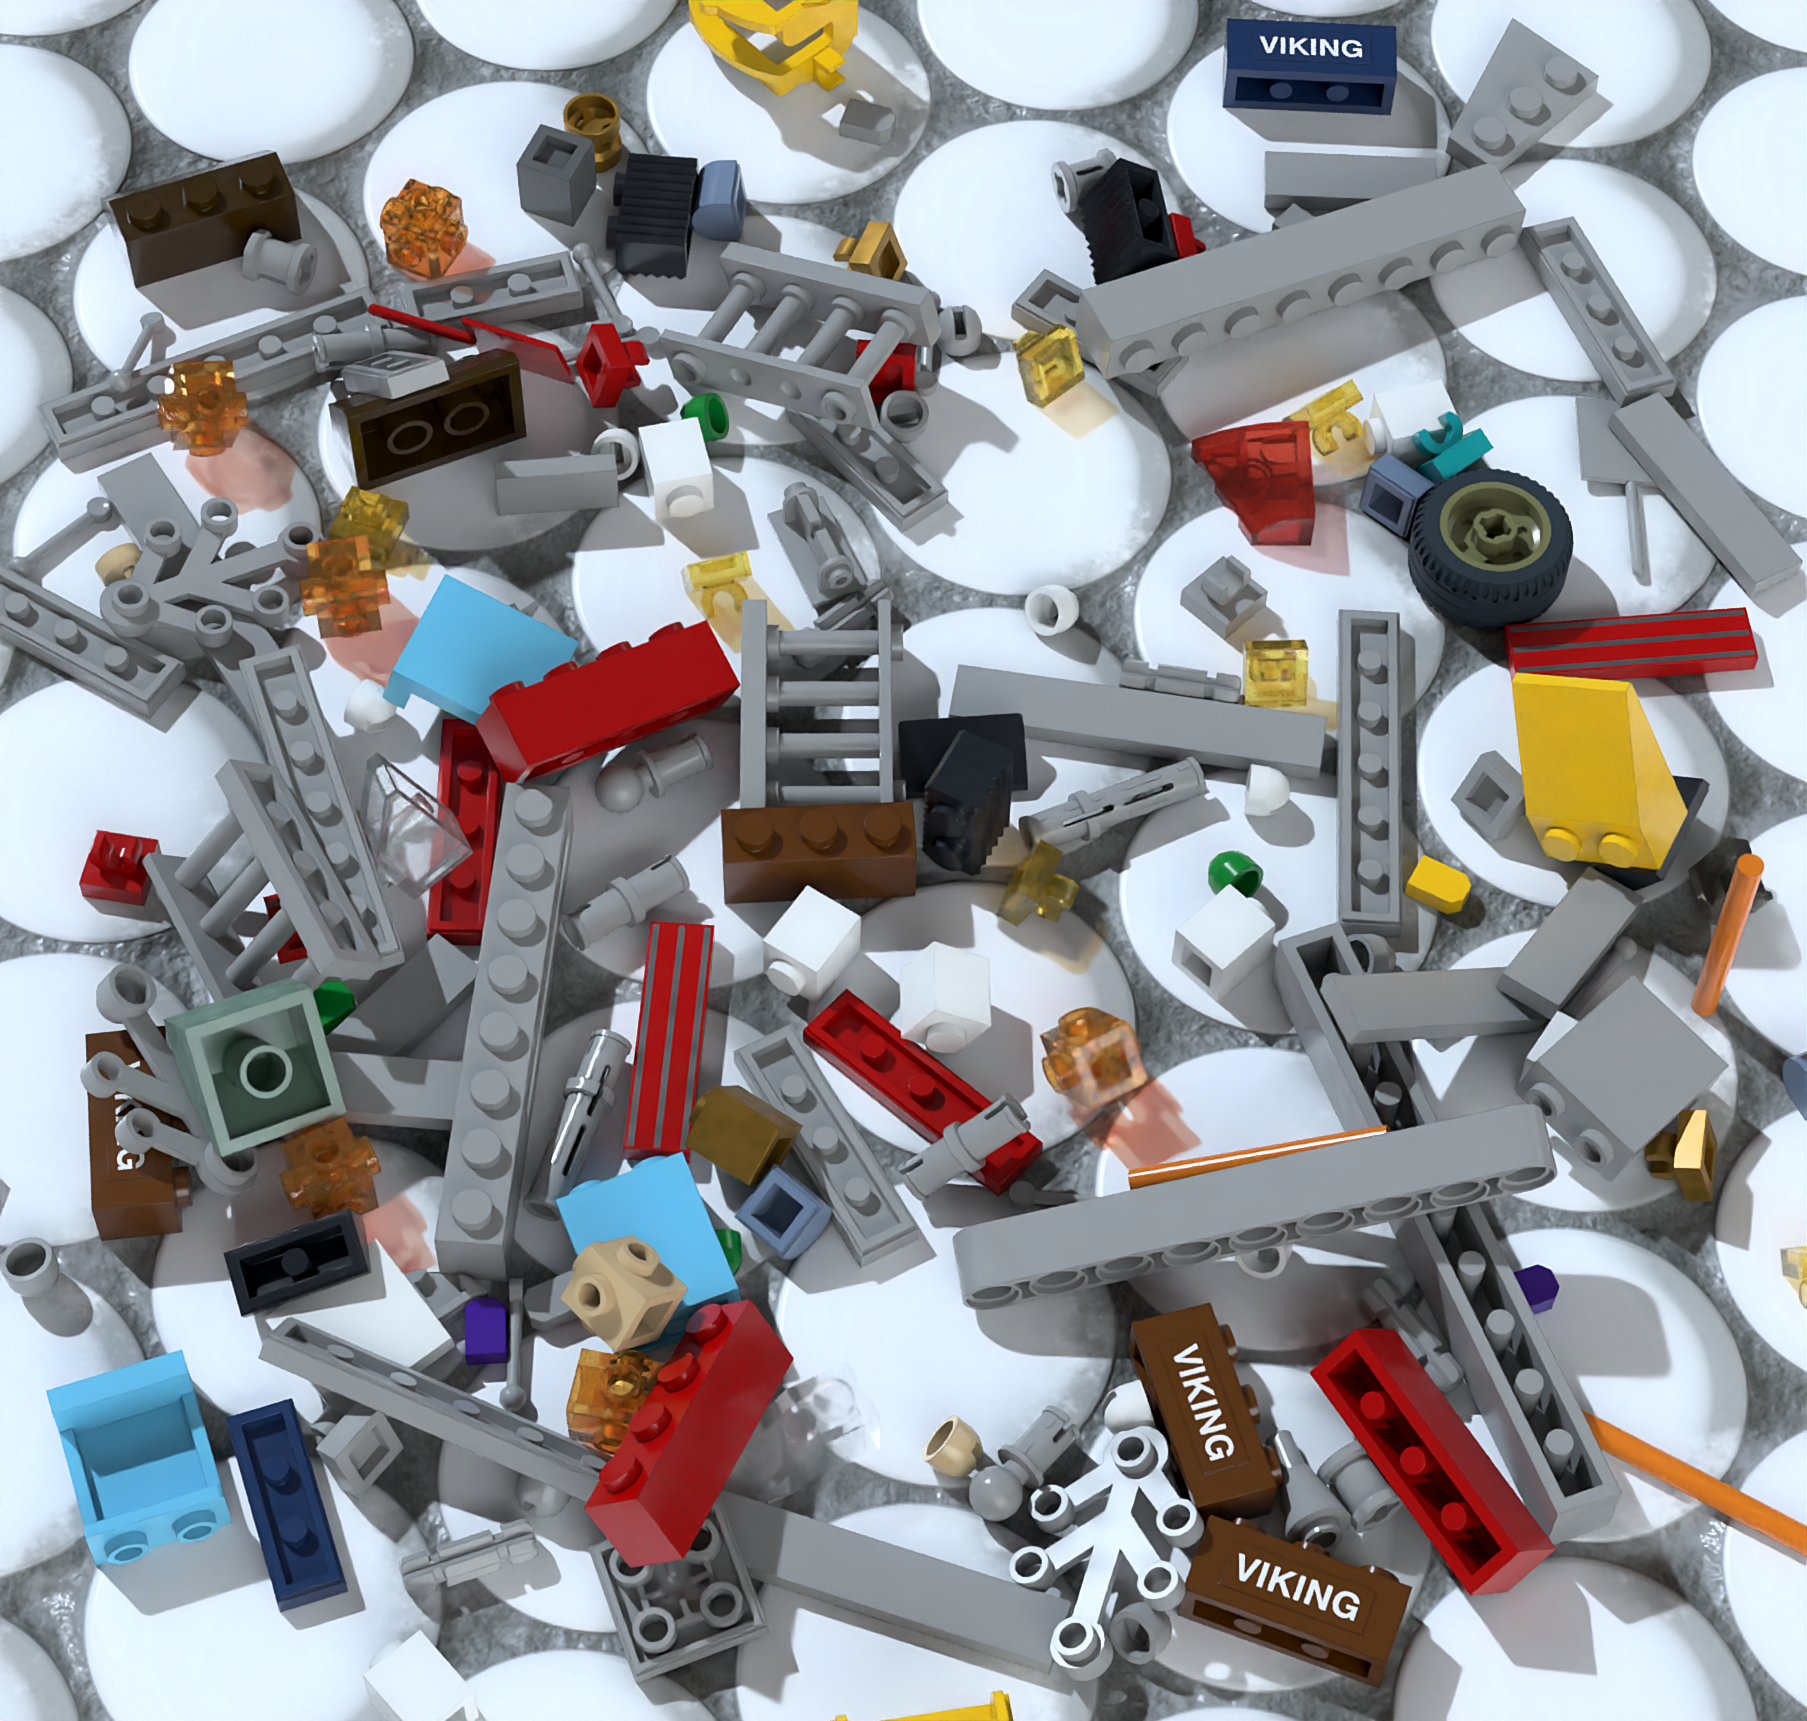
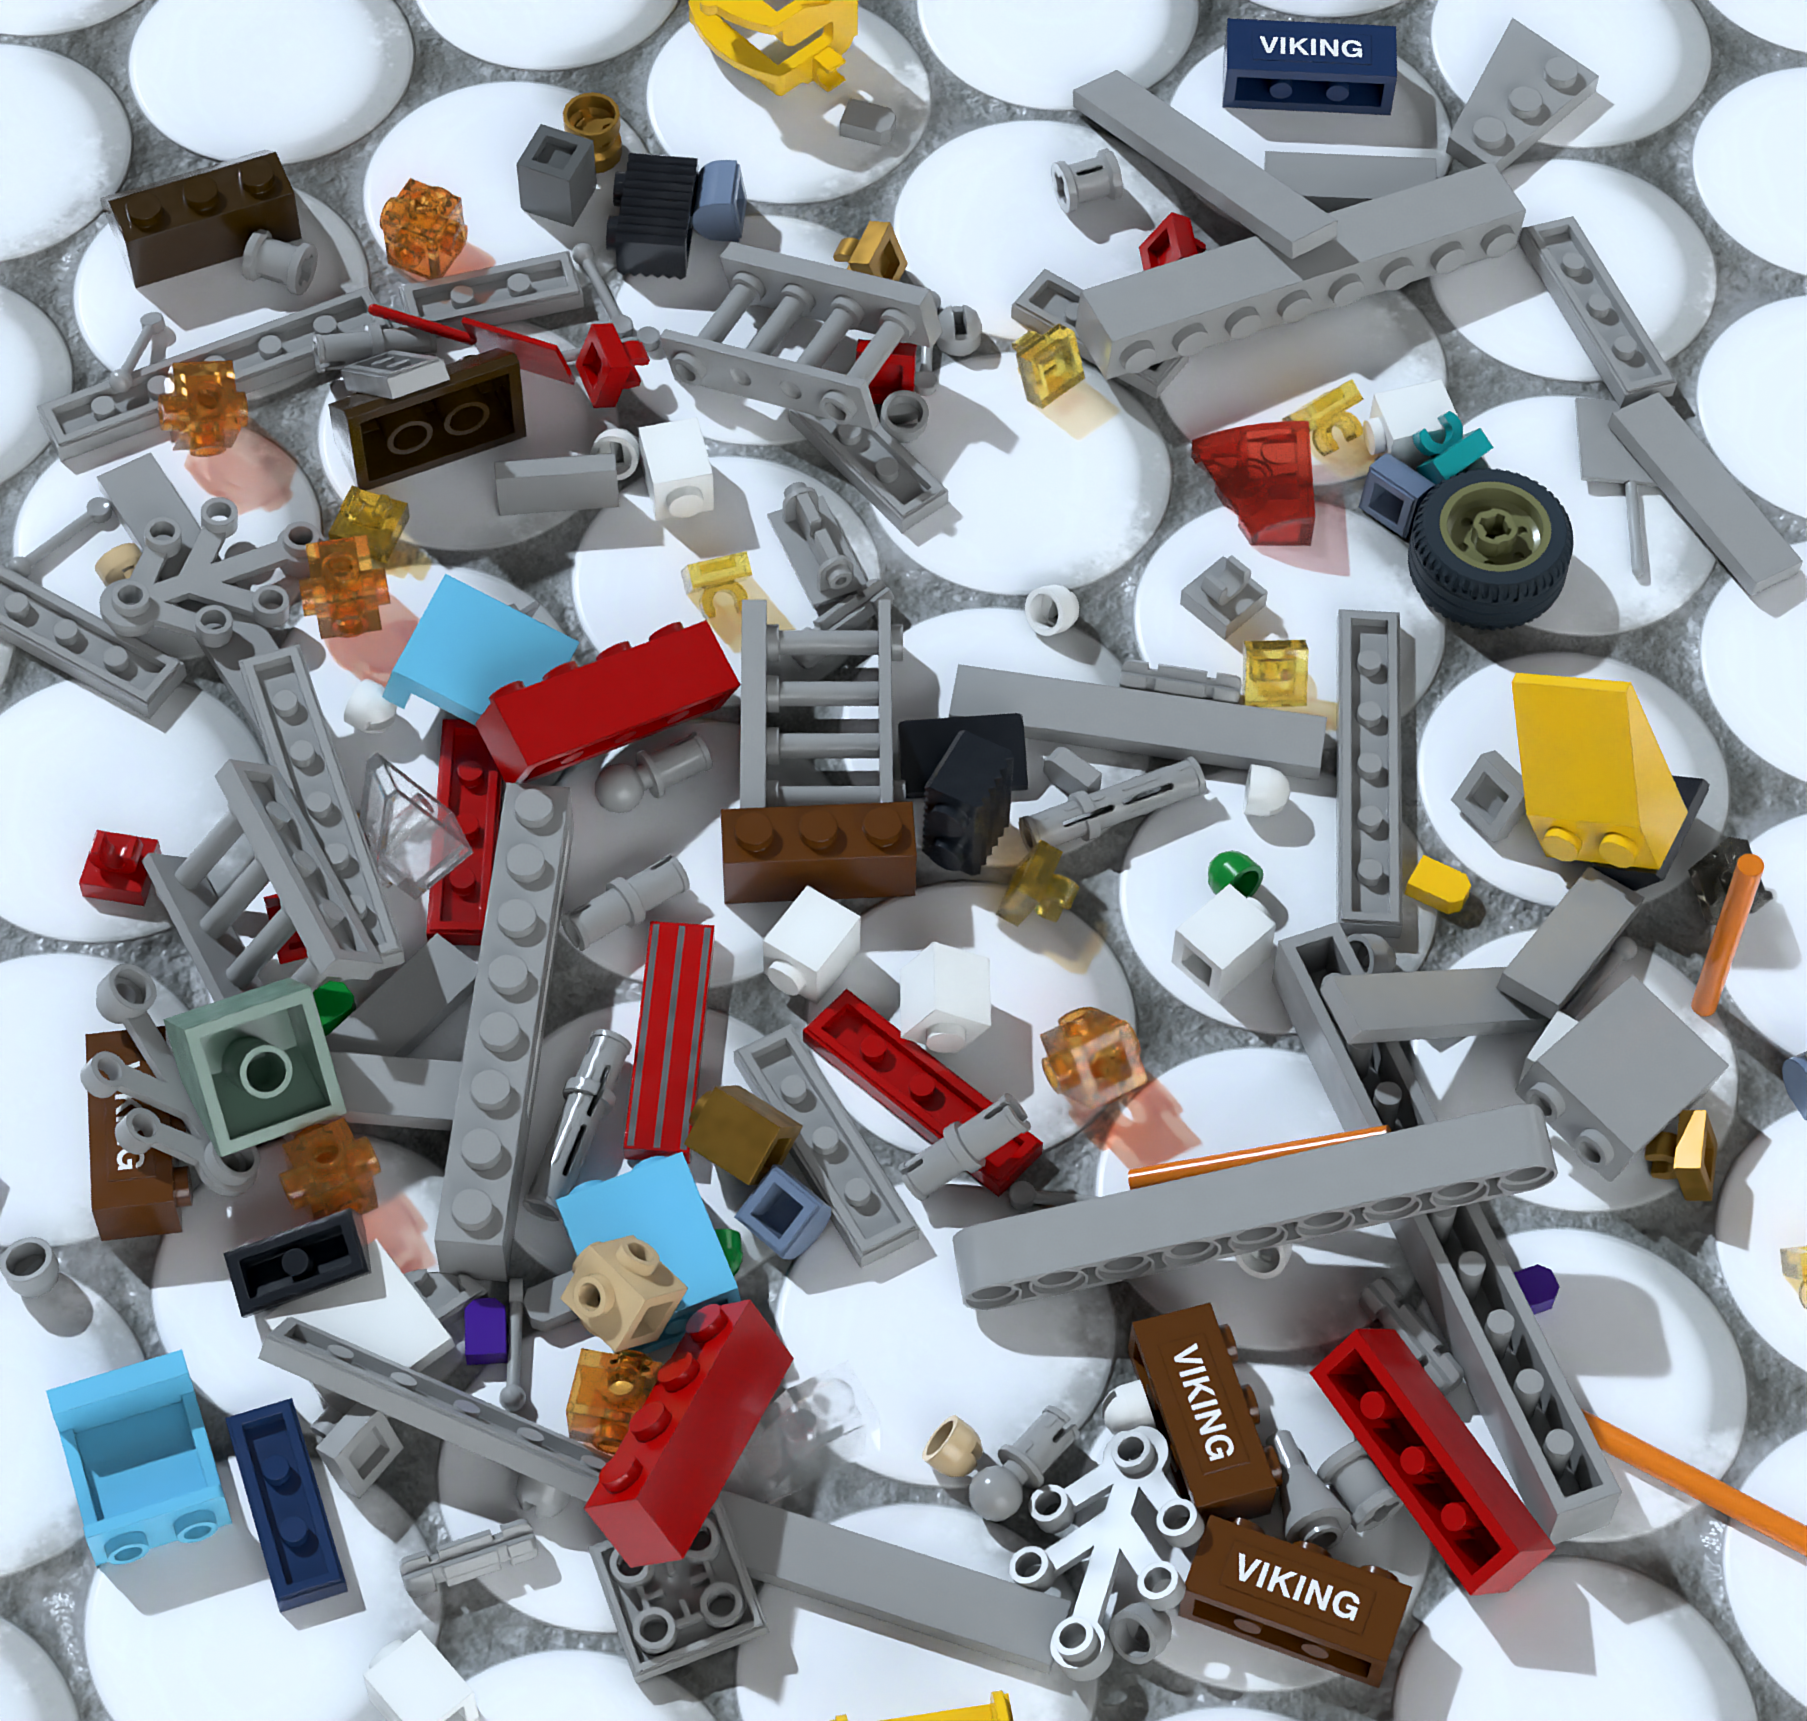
(711, 415): green hinge -> none
(1071, 772): none -> light grey piece
(1126, 222): black brick -> none
(1205, 164): none -> light grey tile
(1634, 645): red tile -> none

